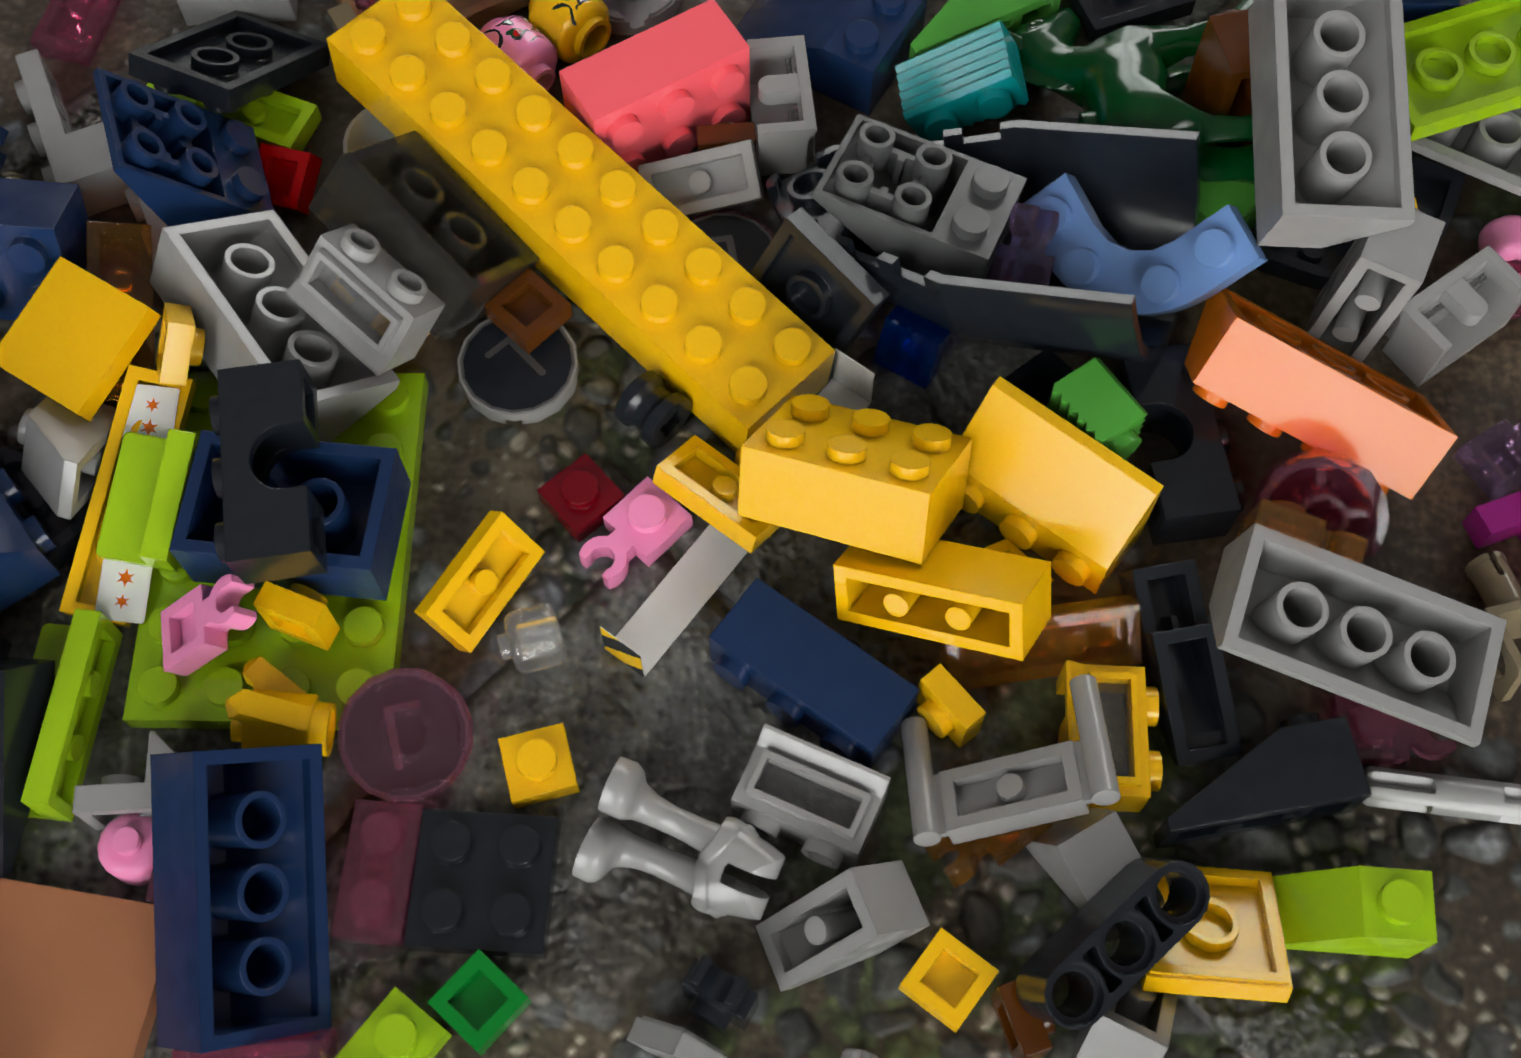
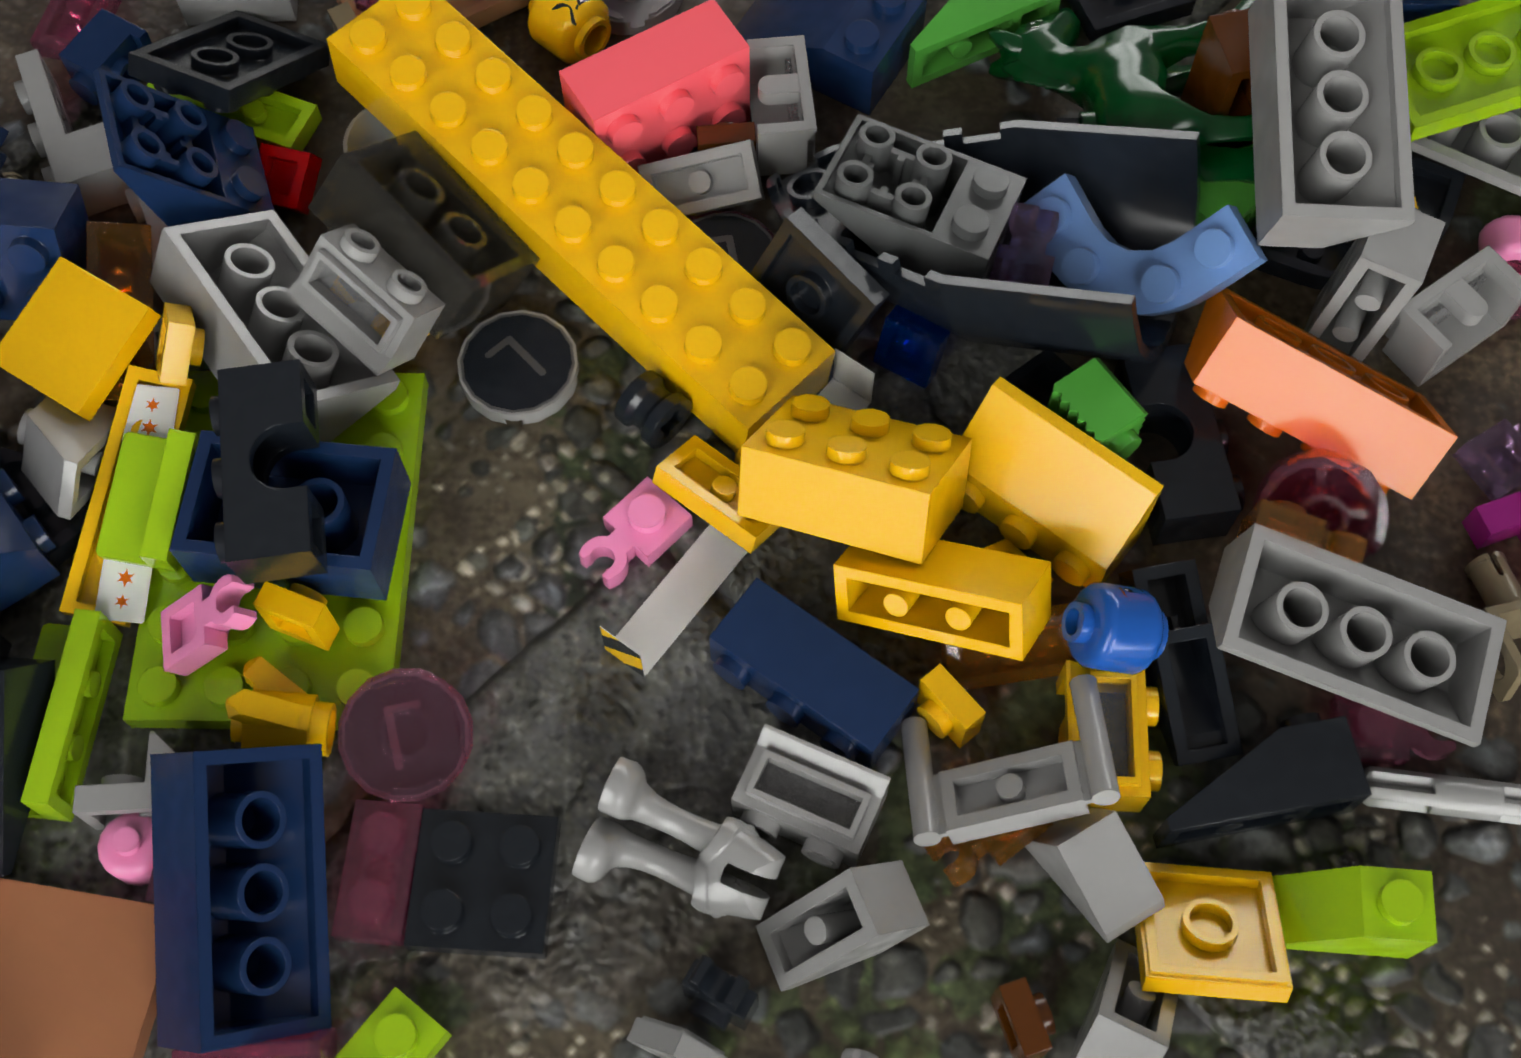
(103, 45): none -> dark blue brick
(479, 581): yellow plate -> none
(479, 1002): green plate -> none
(525, 47): bright pink head -> none
(528, 310): reddish brown plate -> none
(533, 638): clear piece -> none
(538, 765): yellow plate -> none
(580, 497): dark red plate -> none
(948, 979): yellow plate -> none
(962, 82): teal brick -> none
(1115, 628): none -> blue head
(1144, 936): black beam -> none

